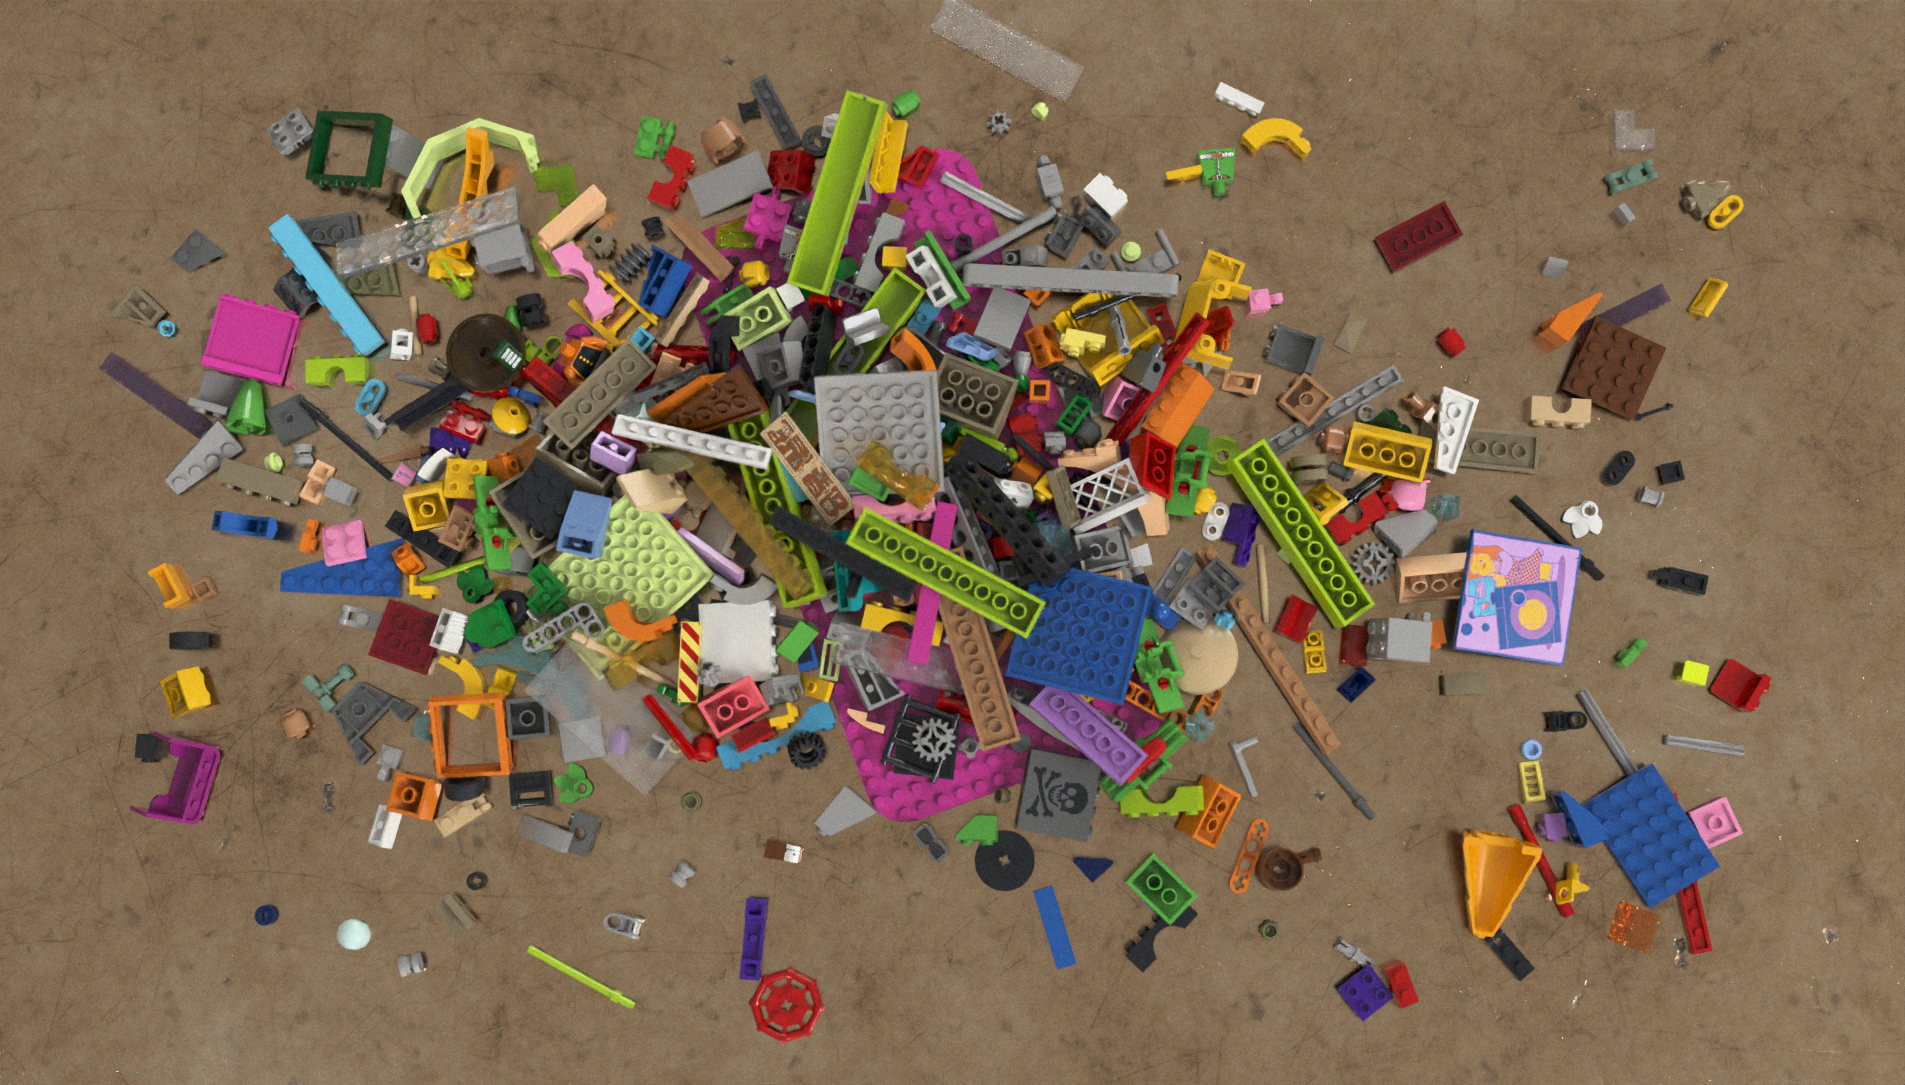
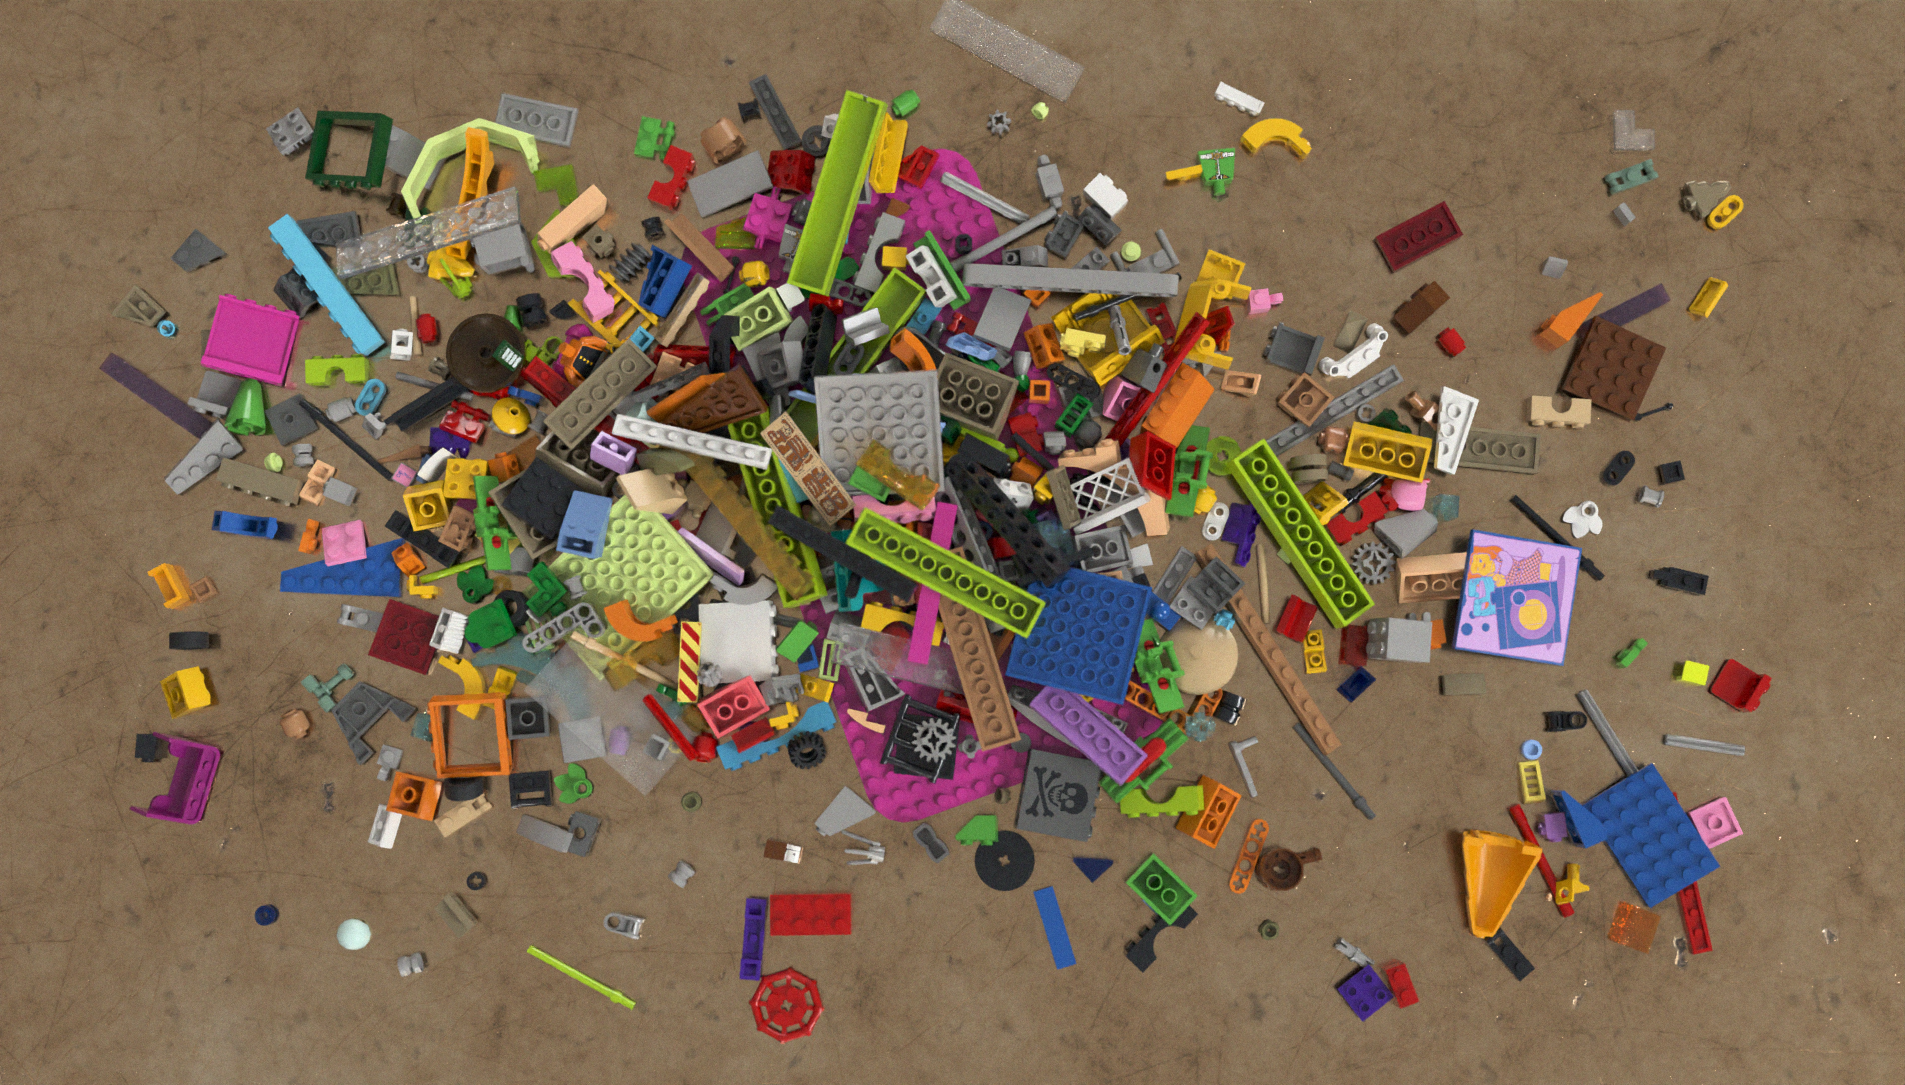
(341, 409): none -> light grey brick
(542, 119): none -> light grey tile
(563, 311): none -> black tile
(575, 587): none -> light grey bush
(673, 709): none -> clear light blue plate
(811, 914): none -> red brick
(874, 854): none -> light grey plant
(1229, 708): none -> black wheel
(1359, 357): none -> white plate
(1423, 304): none -> reddish brown brick

